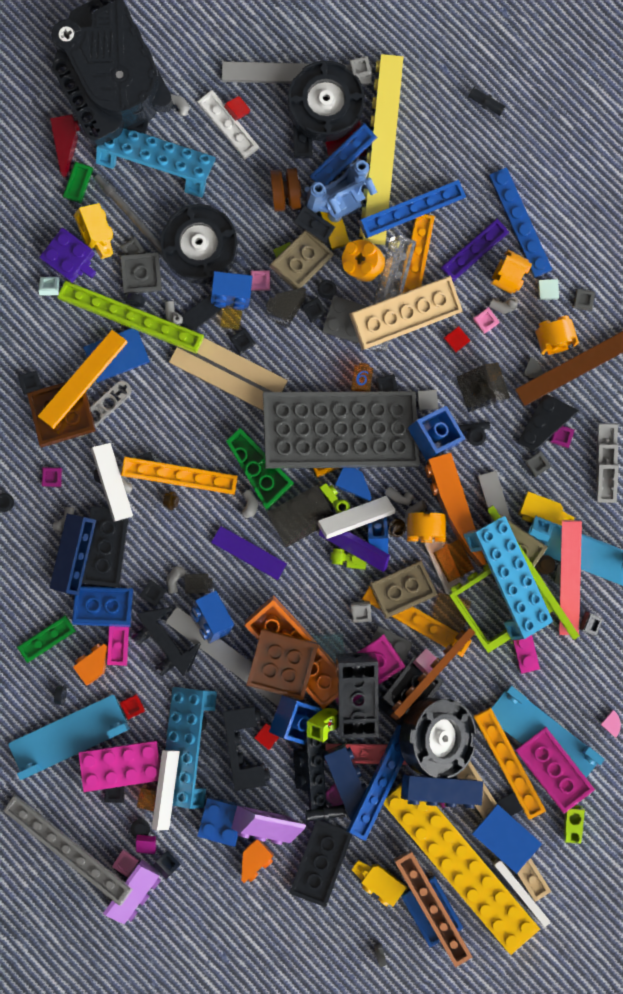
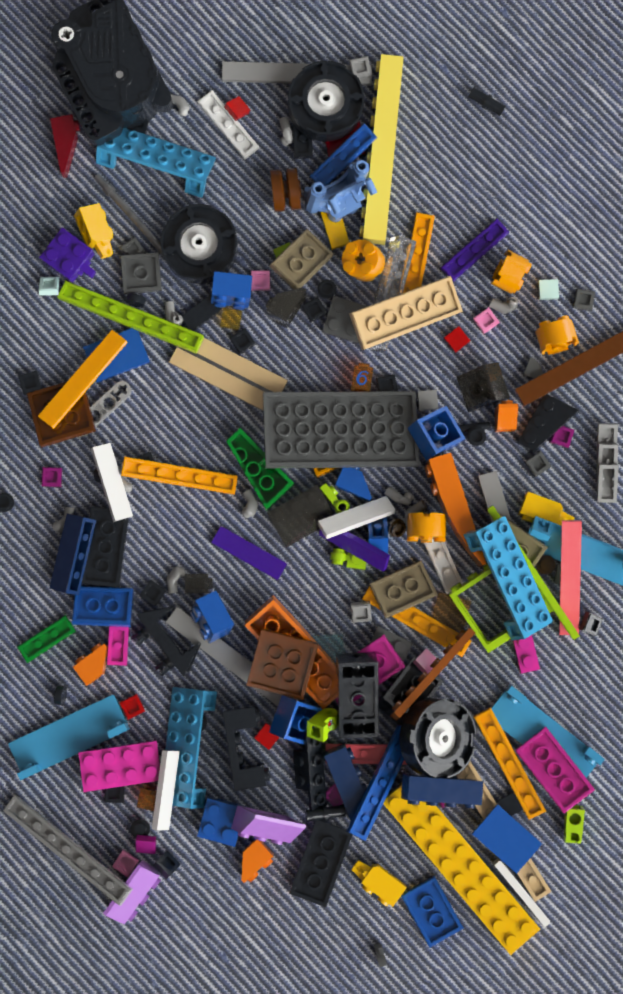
(78, 182): green tile -> none
(170, 500): dark brown plate -> none
(286, 131): none -> light grey arm
(314, 224): black plate -> none
(412, 209): blue plate -> none
(433, 908): nougat brick -> none
(453, 560): clear orange piece -> none
(506, 416): none -> orange slope
(520, 222): blue plate -> none
(612, 723): bright pink tile -> none

